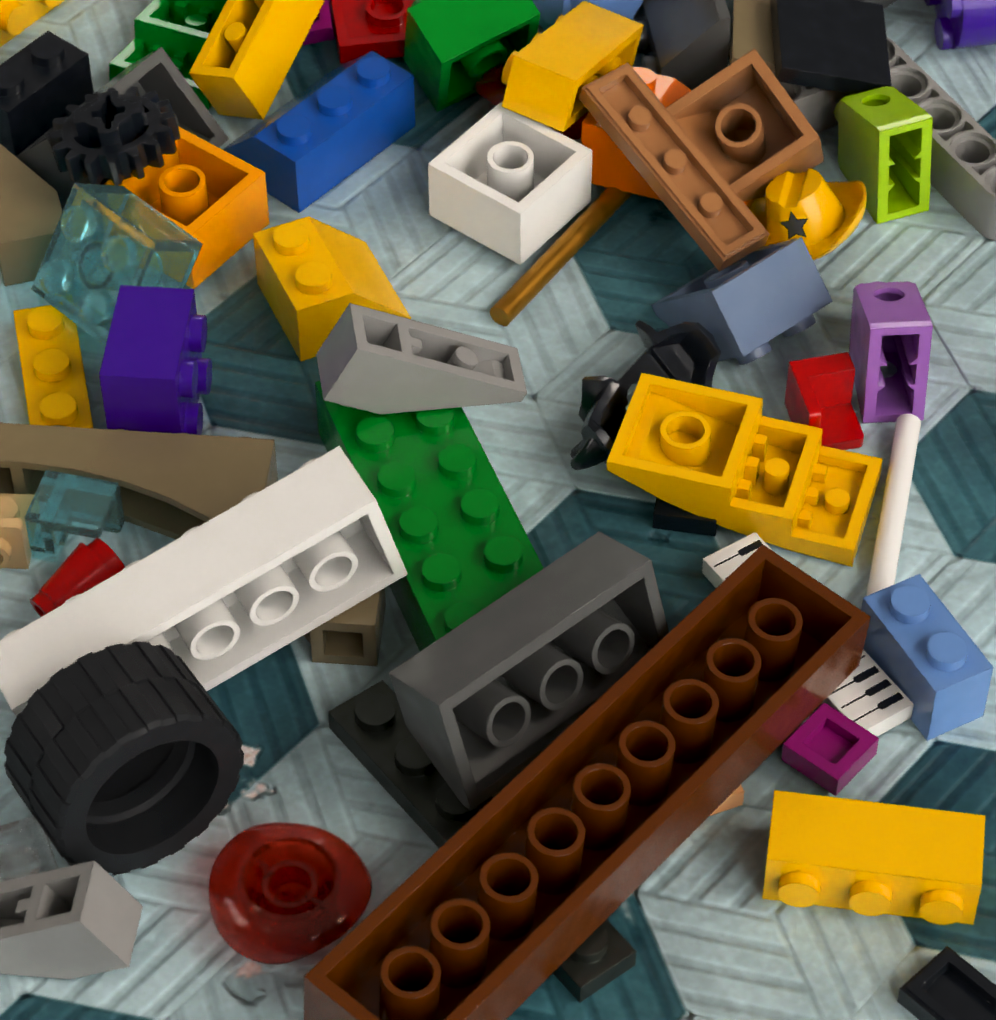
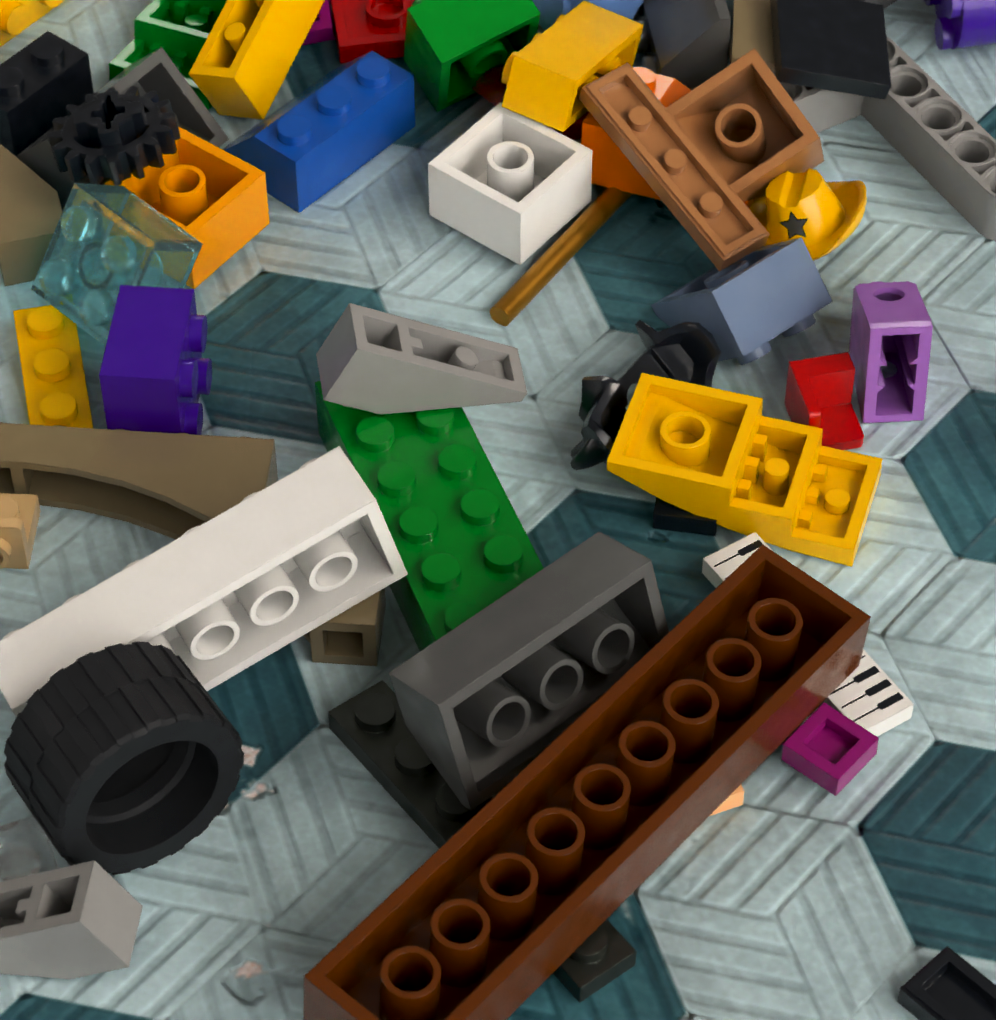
(71, 506): clear light blue panel -> none
(78, 573): red cone -> none
(286, 891): clear red hat -> none
(313, 275): yellow slope -> none
(874, 858): yellow brick -> none
(888, 148): lime torso -> none
(894, 503): white bar -> none
(927, 656): medium blue brick -> none

